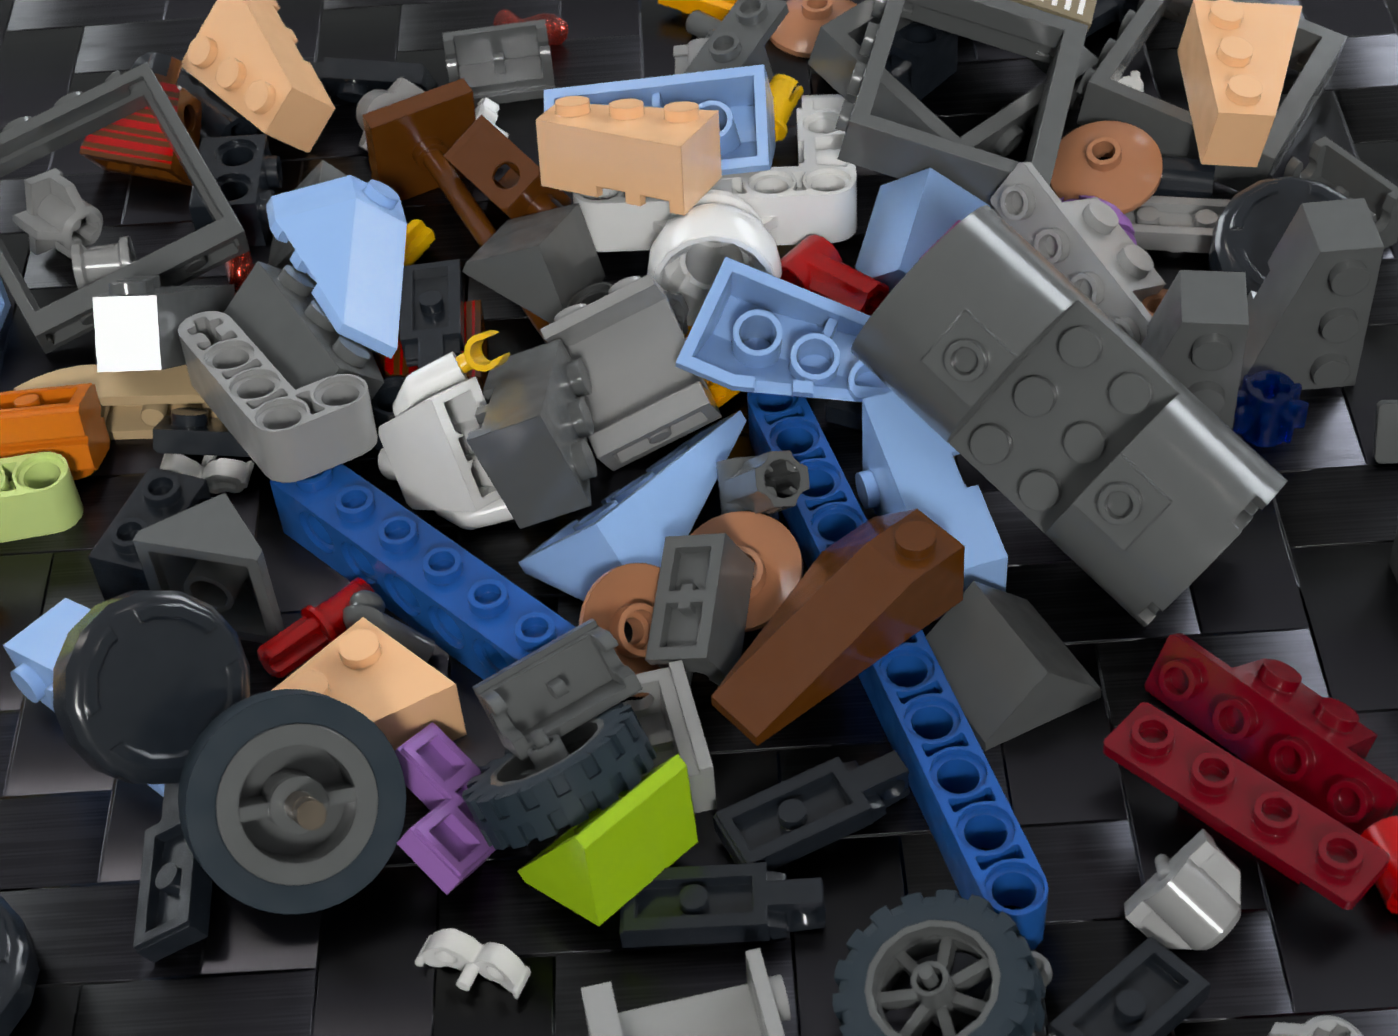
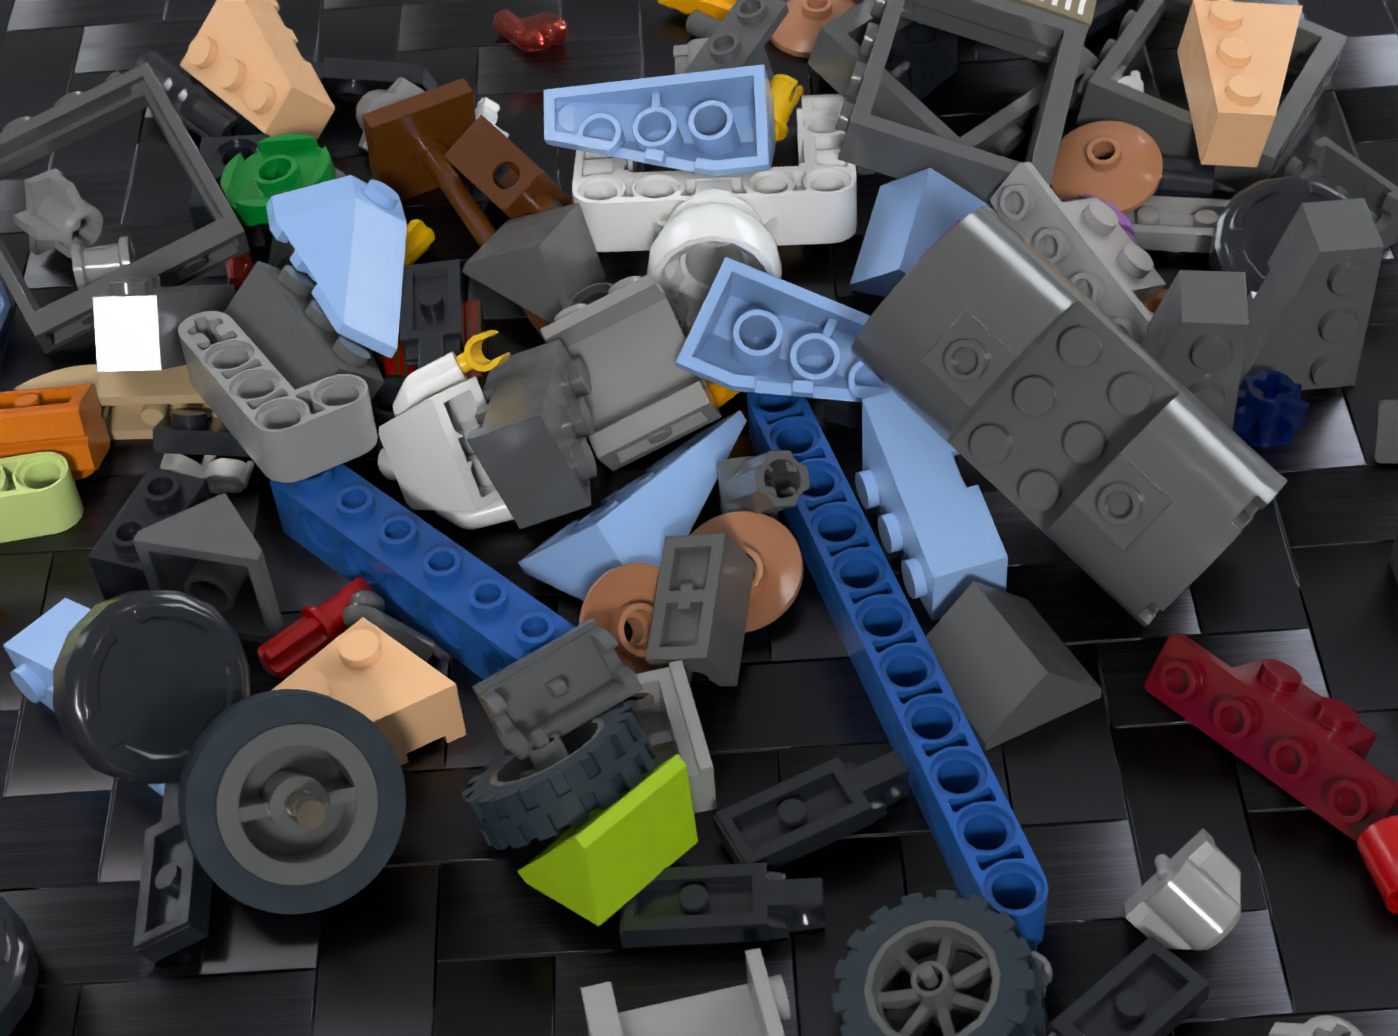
(136, 141): reddish brown torso -> none
(281, 166): none -> green plate
(447, 838): medium lavender tile -> none
(466, 954): white piece -> none
(501, 61): dark grey hinge -> none
(630, 149): light nougat wedge -> none
(819, 268): red piece -> none
(842, 618): reddish brown wedge -> none
(1247, 806): dark red bracket -> none

